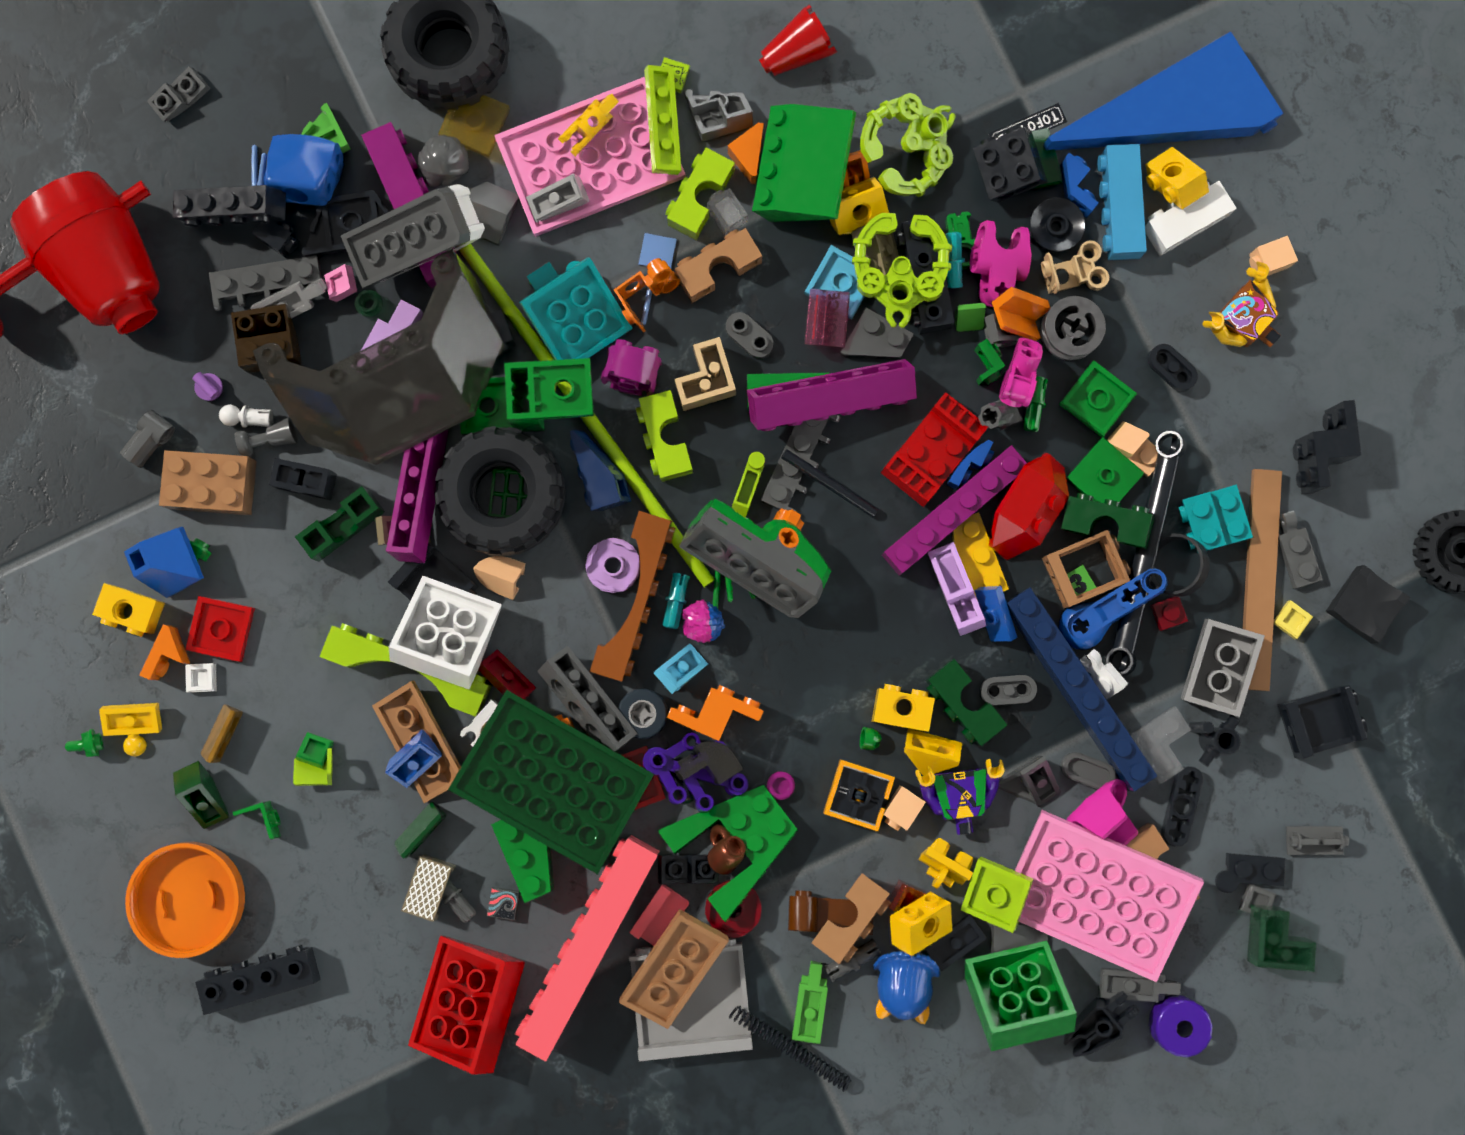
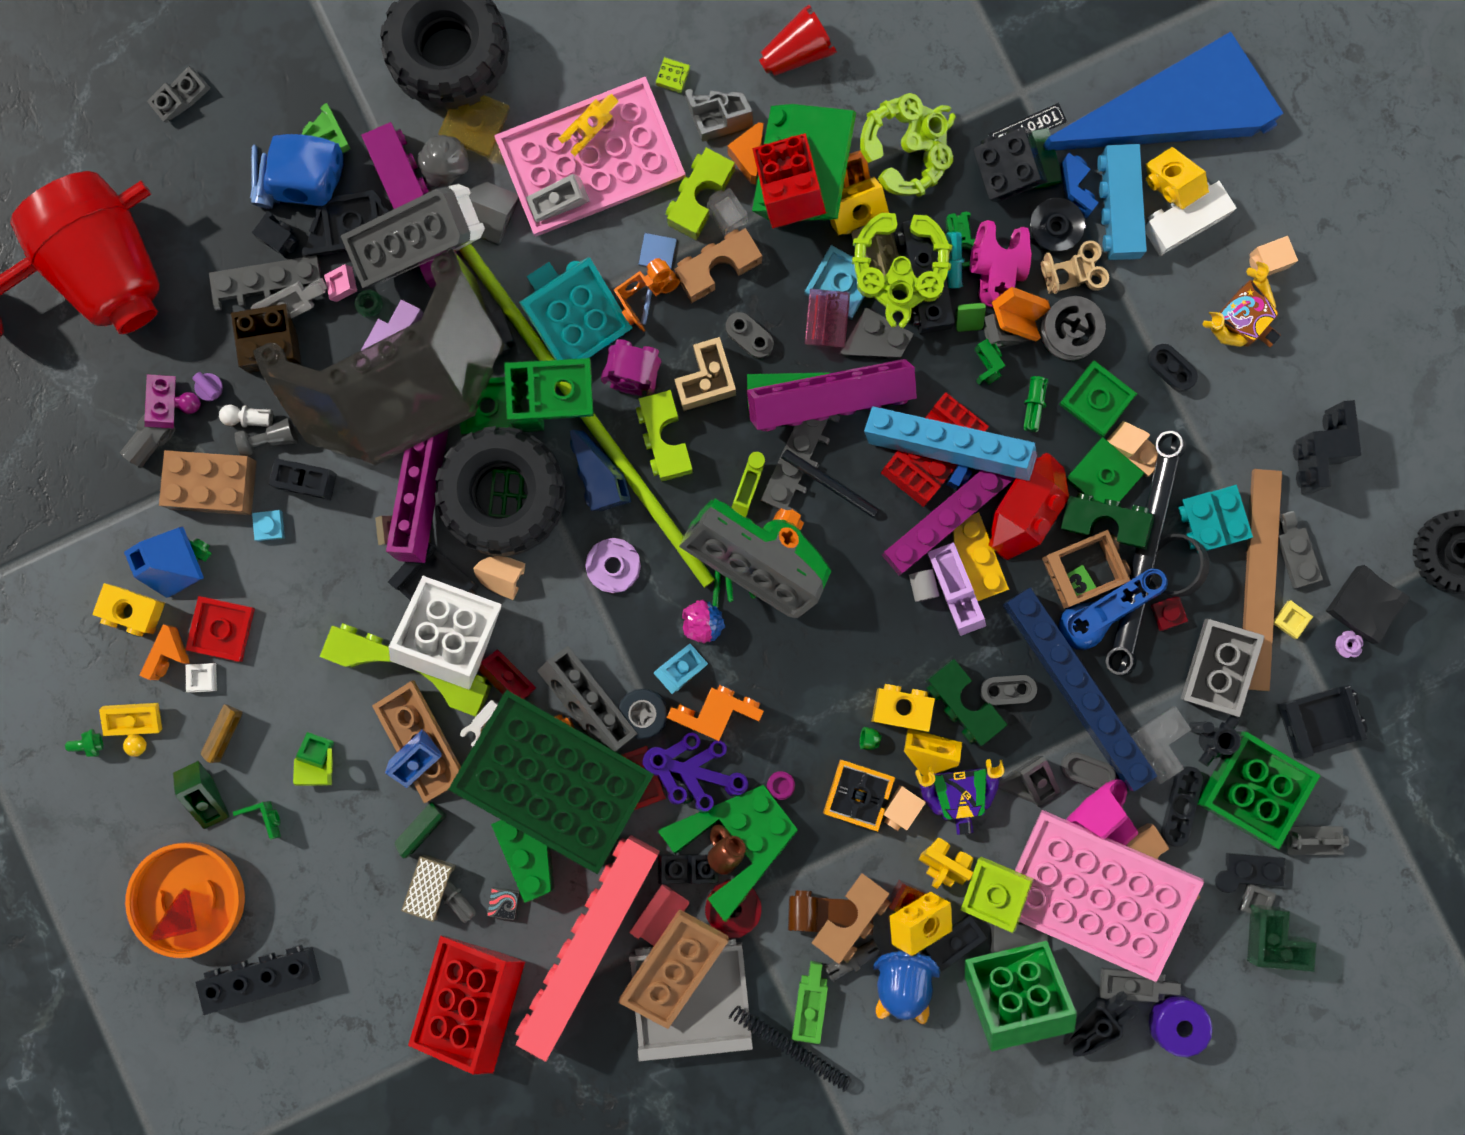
(161, 401): none -> magenta plate
(178, 918): none -> clear red slope
(229, 205): black brick -> none
(268, 525): none -> medium azure plate
(329, 534): dark green arch -> none
(615, 657): dark orange arch -> none
(662, 120): lime plate -> none
(675, 601): teal axle -> none
(716, 759): clear smoke brick -> none
(788, 180): none -> red slope
(924, 585): none -> light grey beam
(951, 443): none -> dark azure brick
(996, 613): blue plate -> none
(999, 415): dark grey piece -> none
(1020, 378): dark pink piece -> none
(1105, 676): white plate -> none
(1258, 790): none -> green slope
(1342, 644): none -> lavender plate

